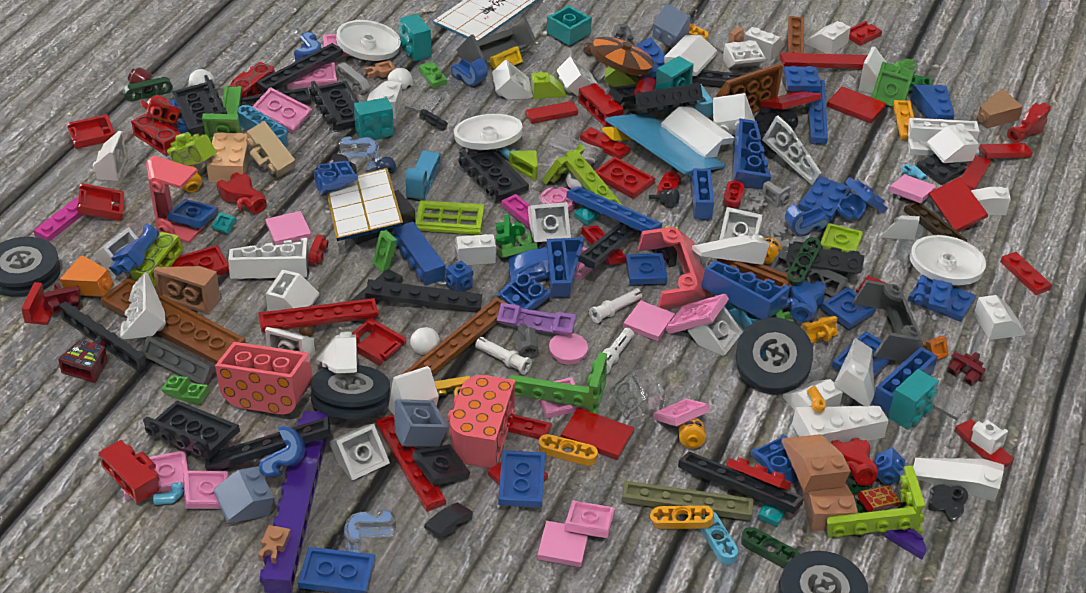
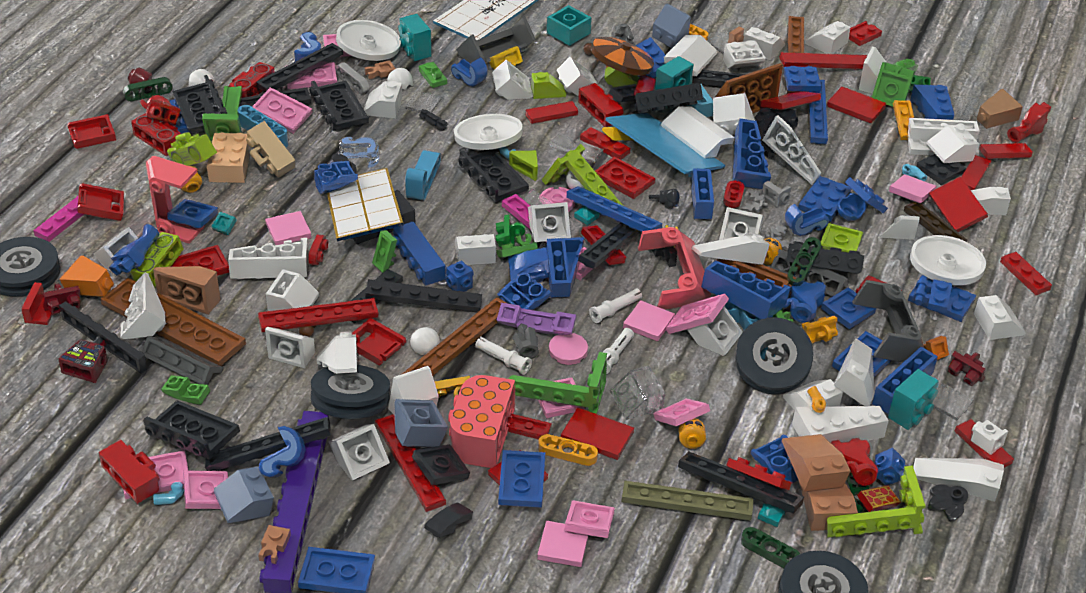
(111, 158): white slope -> none
(240, 191): red hips -> none
(263, 377): coral brick -> none
(367, 525): clear animal -> none
(374, 119): teal brick -> none
(385, 162): dark blue piece -> none
(449, 227): lime piece -> none
(646, 268): blue plate -> none
(669, 181): red plate -> none
(689, 523): light orange beam -> none
(718, 545): medium azure beam -> none
(908, 540): dark purple tile -> none

